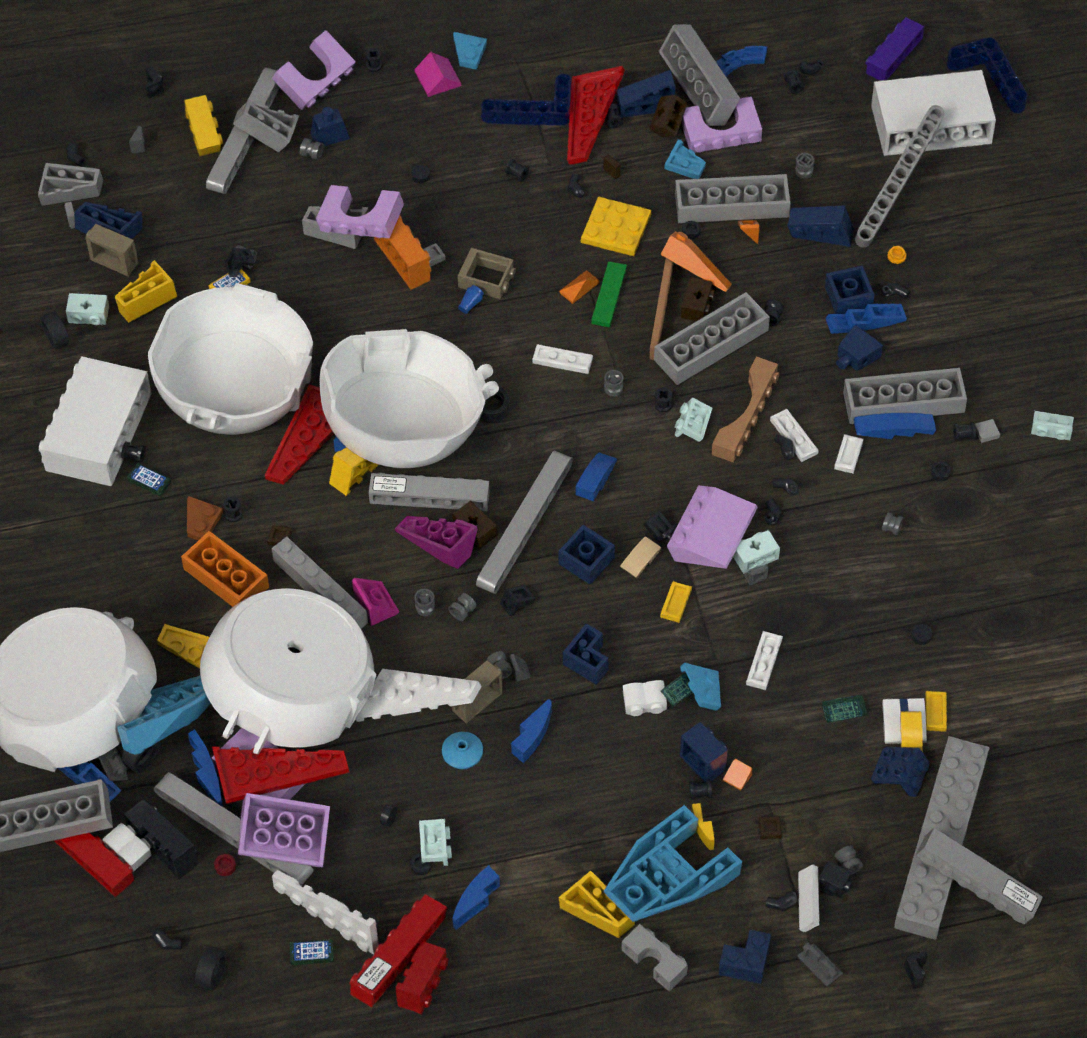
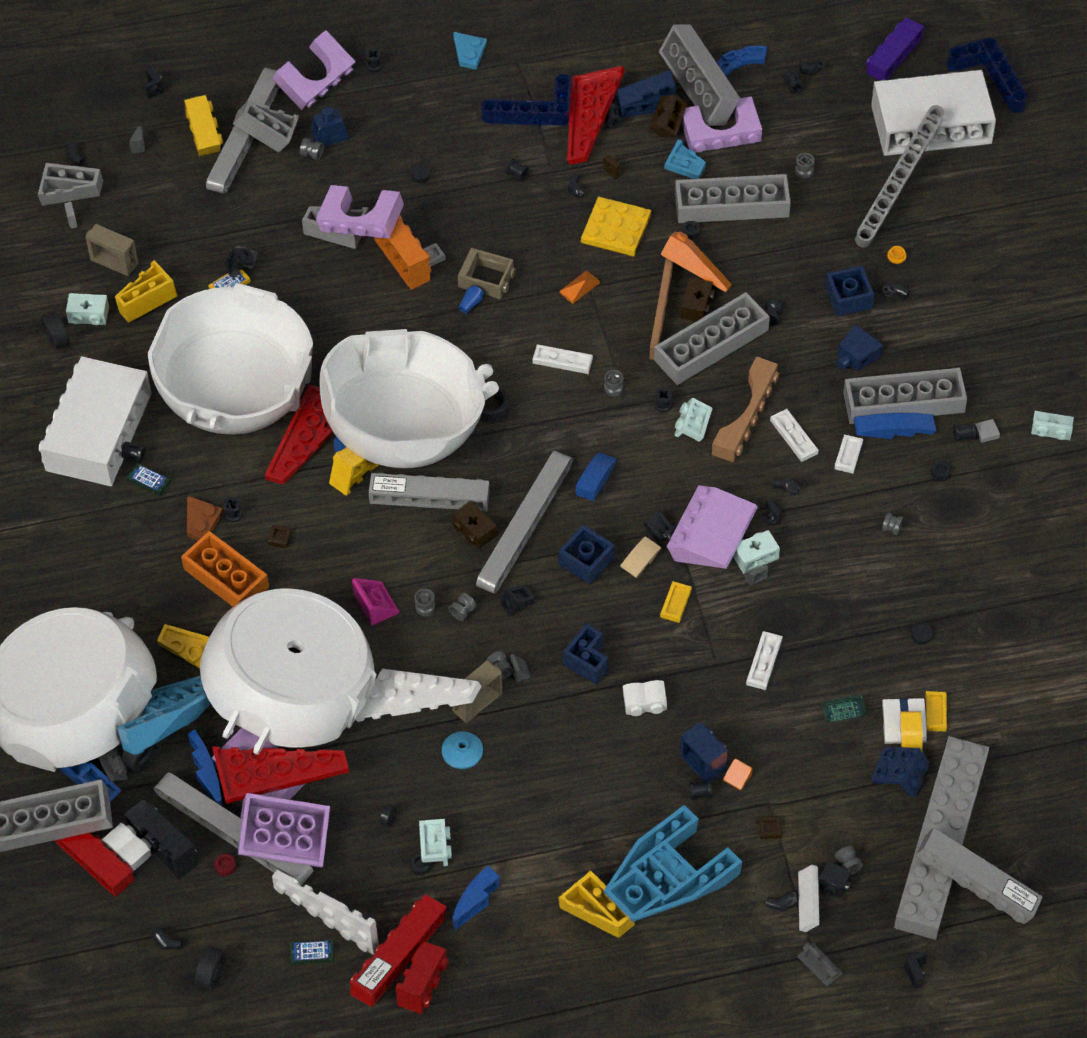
(115, 220): dark blue wedge -> none
(314, 579): light grey brick -> none
(436, 74): dark pink slope -> none
(442, 539): magenta wedge -> none
(532, 732): blue slope -> none
(609, 294): green tile -> none
(643, 944): light grey arch -> none
(677, 690): tile -> none
(704, 685): dark azure wing -> none
(704, 829): yellow slope -> none
(746, 963): dark blue brick -> none
(751, 228): orange slope -> none
(787, 446): black arm -> none
(822, 224): dark blue wedge -> none
(870, 318): blue slope -> none

